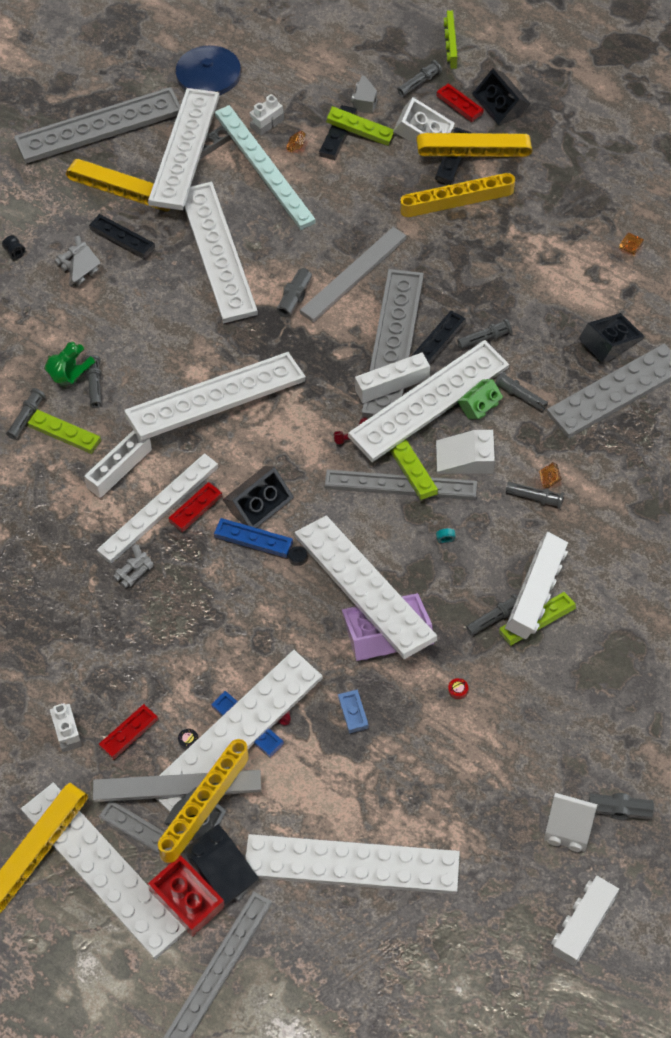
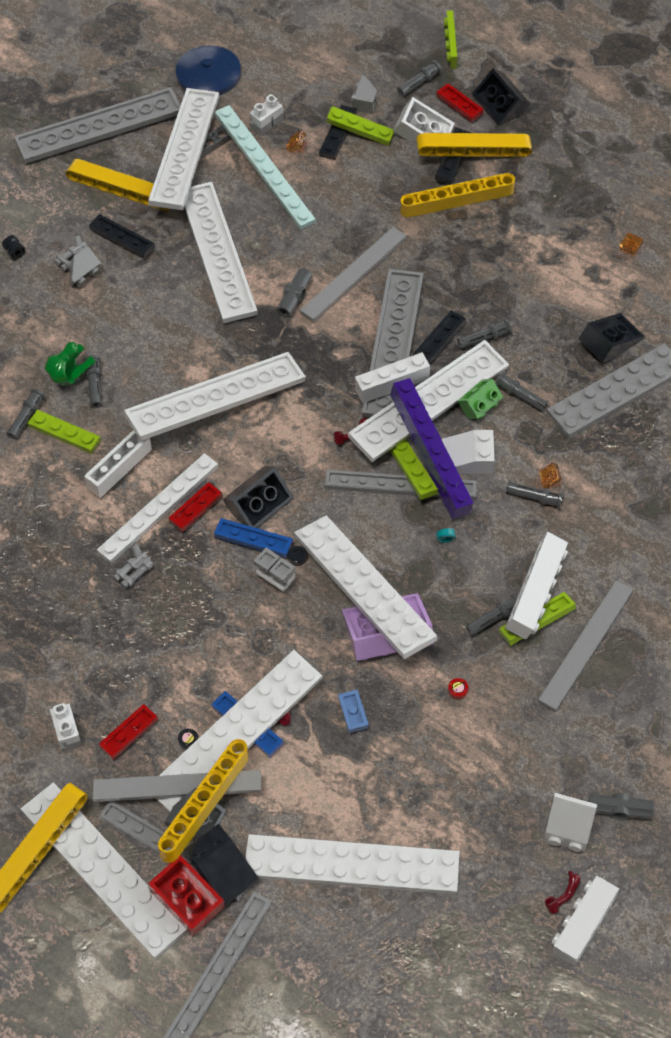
(274, 569): none -> light grey hips
(431, 448): none -> dark purple brick
(553, 903): none -> dark red piece
(585, 646): none -> light grey tile

